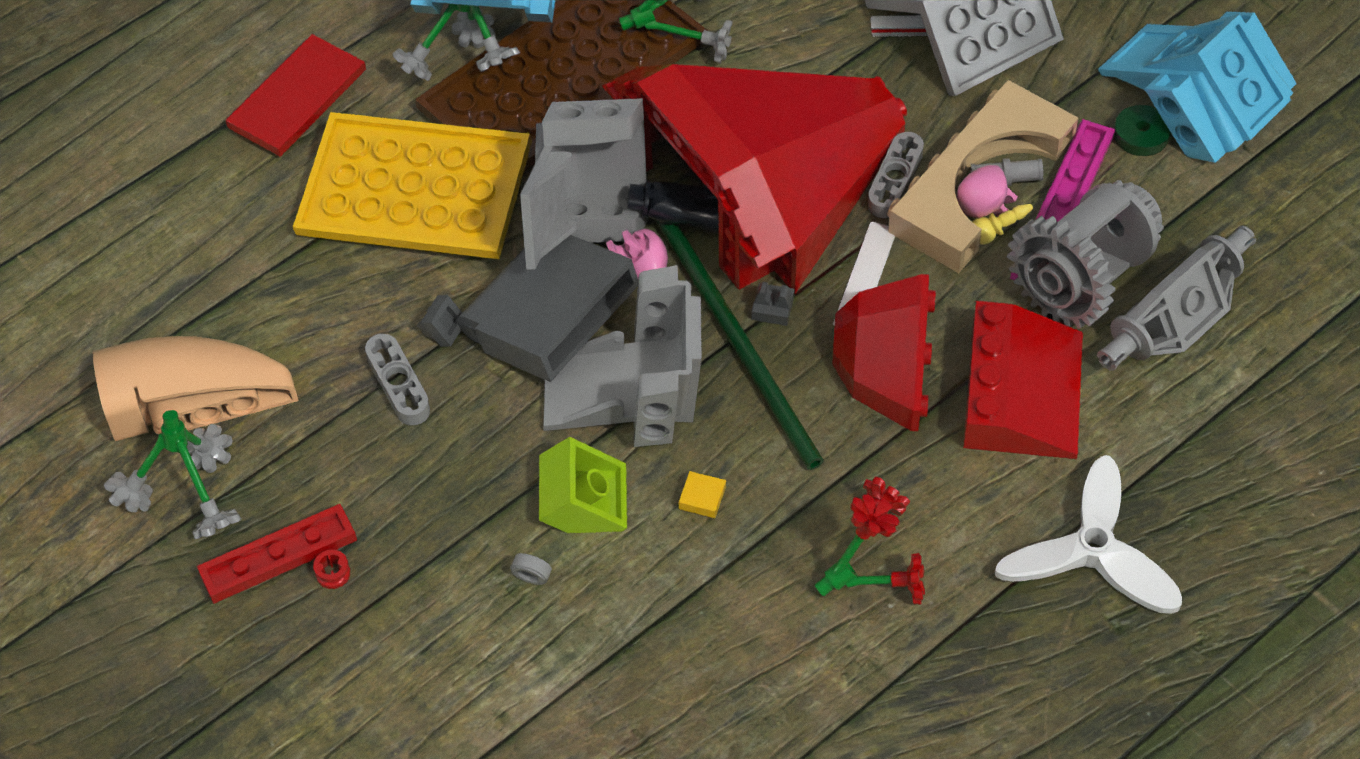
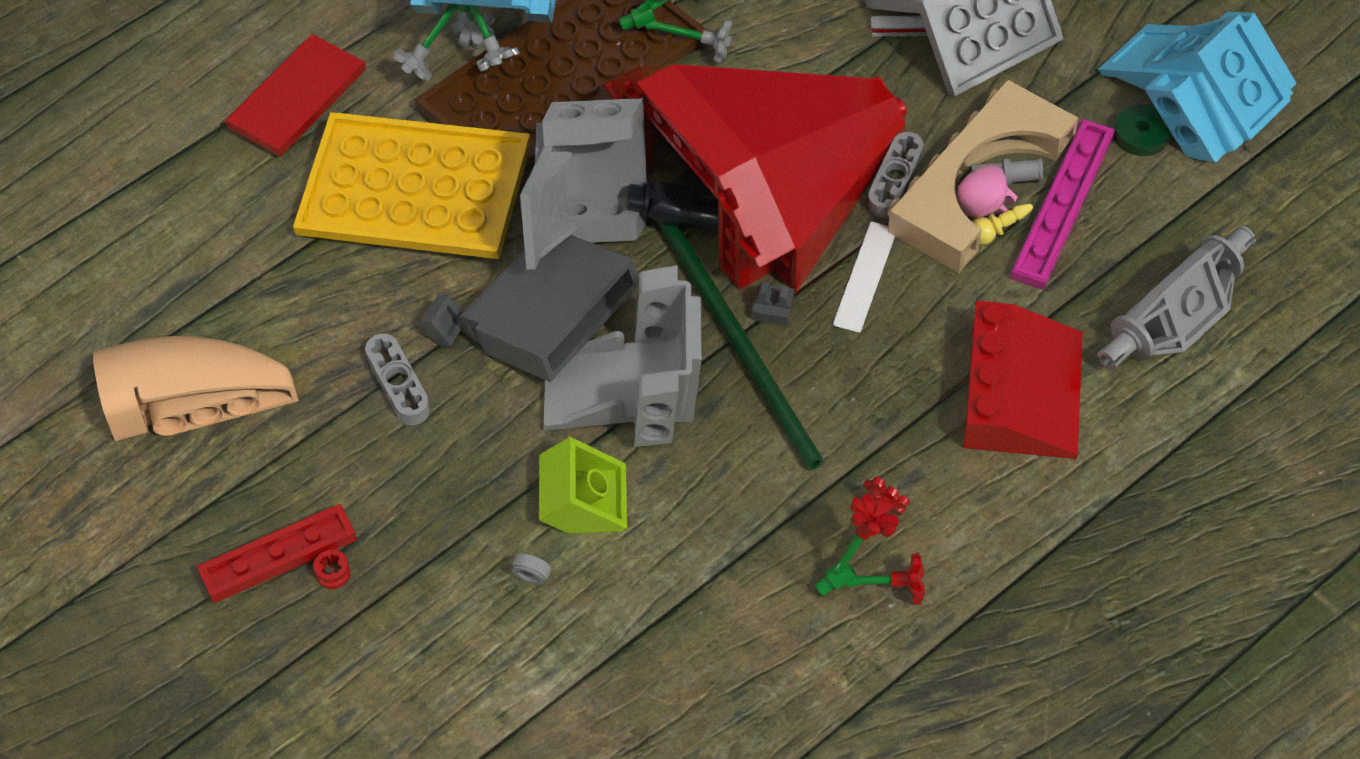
(204, 446): light grey plant -> none
(643, 248): bright pink piece -> none
(702, 494): yellow tile -> none
(884, 348): red brick -> none
(1074, 260): light grey piece -> none
(1117, 562): white piece -> none

